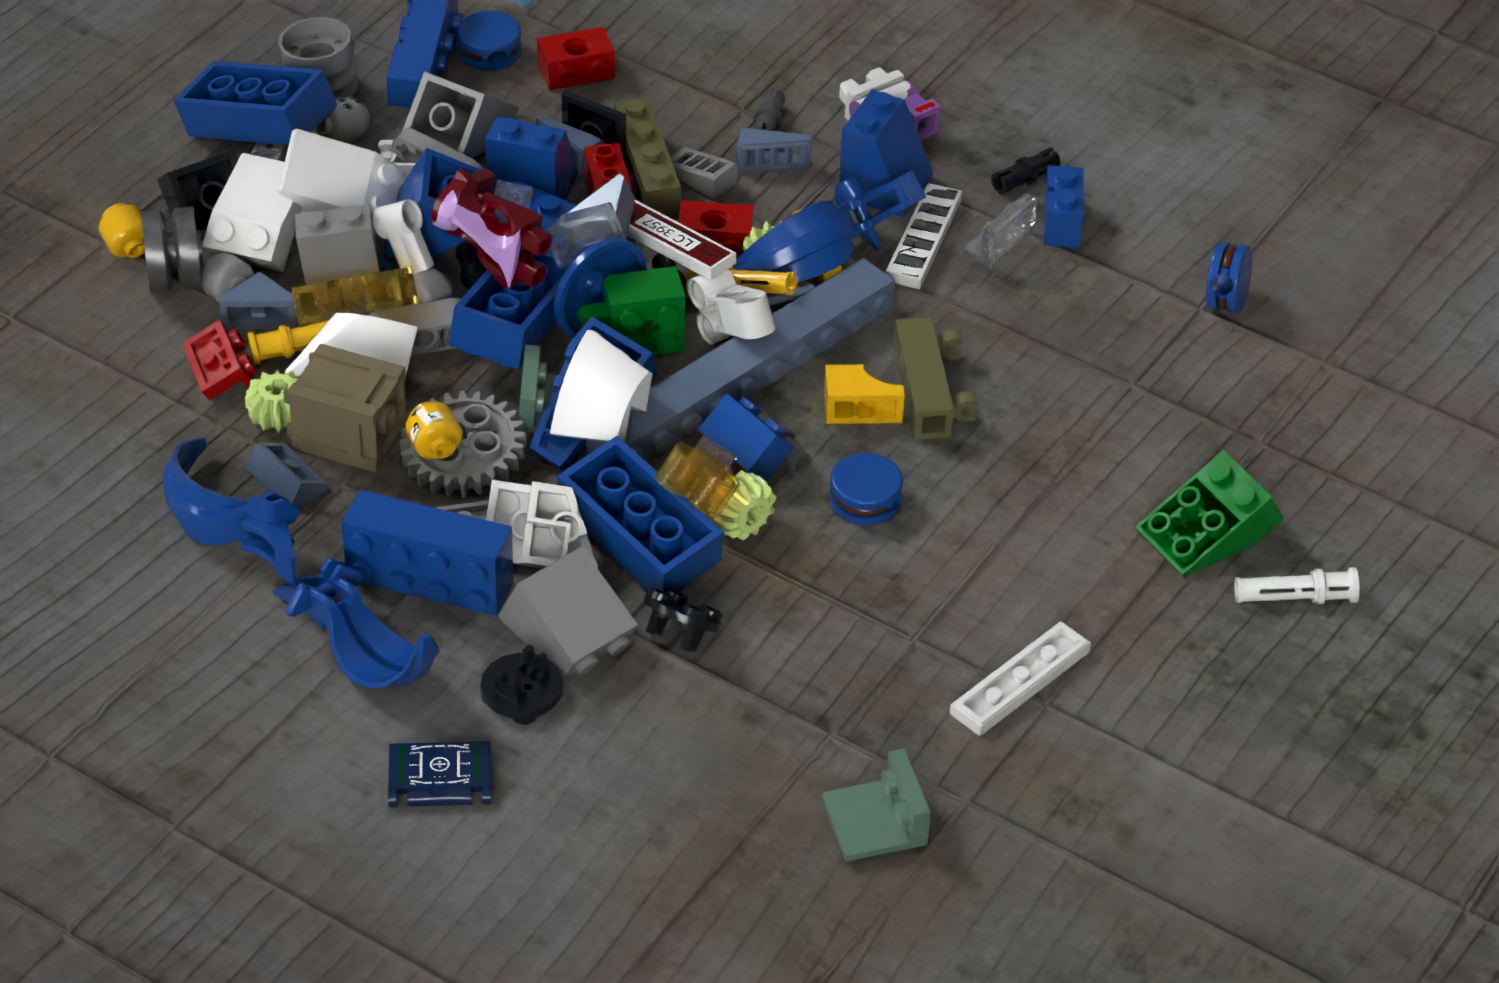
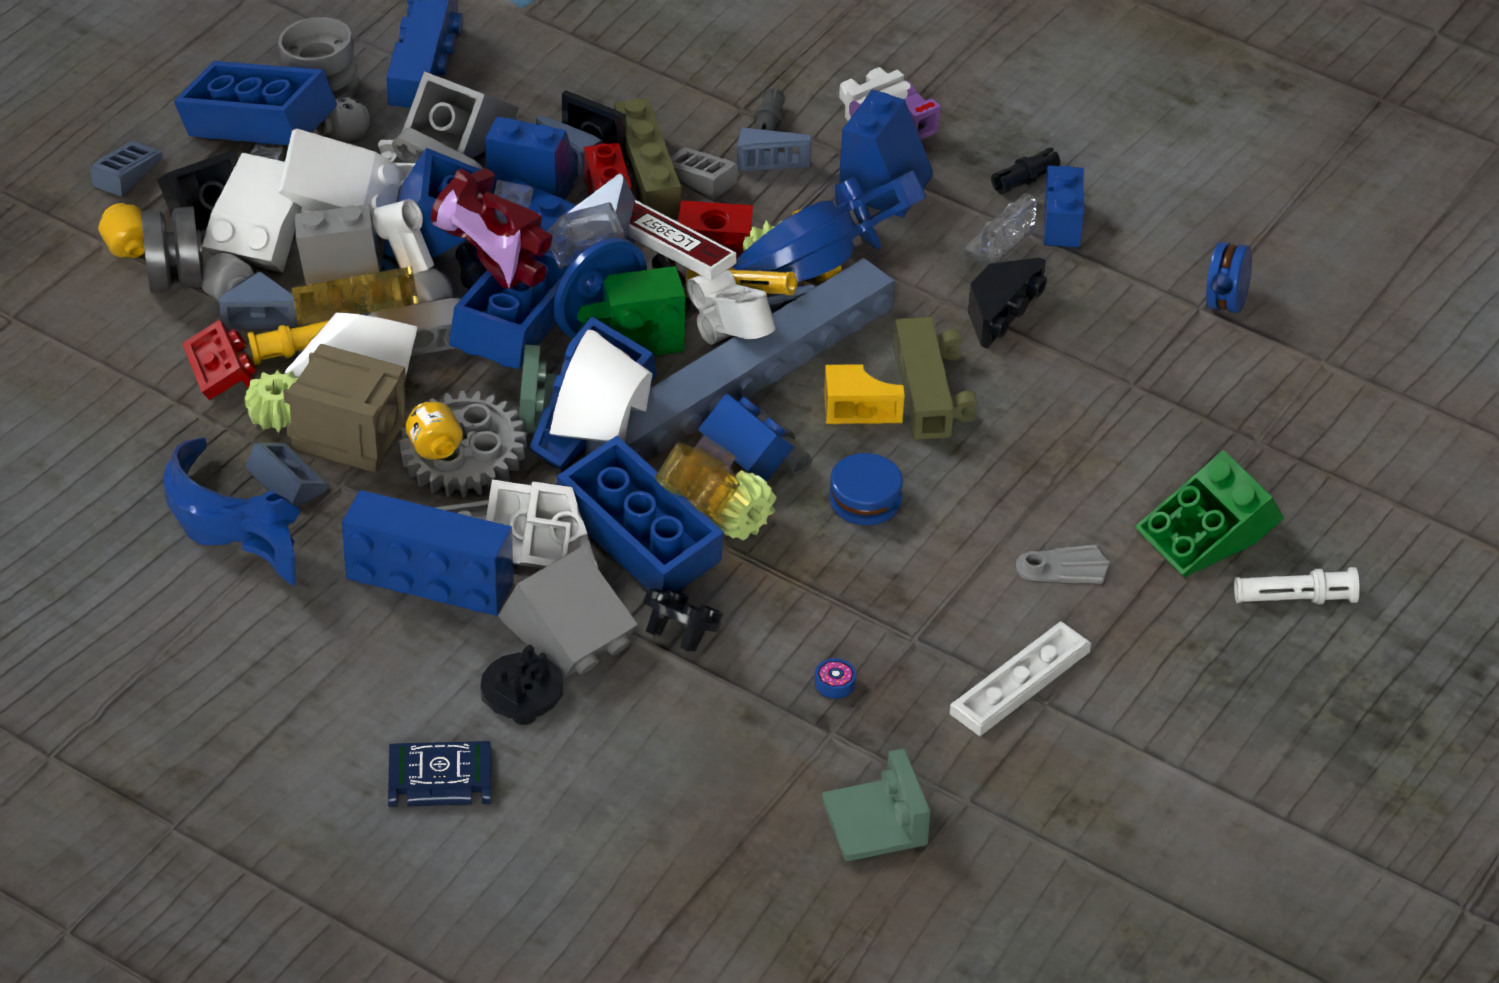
(118, 172): none -> sand blue slope
(360, 642): blue piece -> none
(489, 40): blue head -> none
(576, 58): red brick -> none
(835, 678): none -> tile
(924, 235): tile -> none
(1002, 295): none -> black slope
(1064, 565): none -> light grey piece

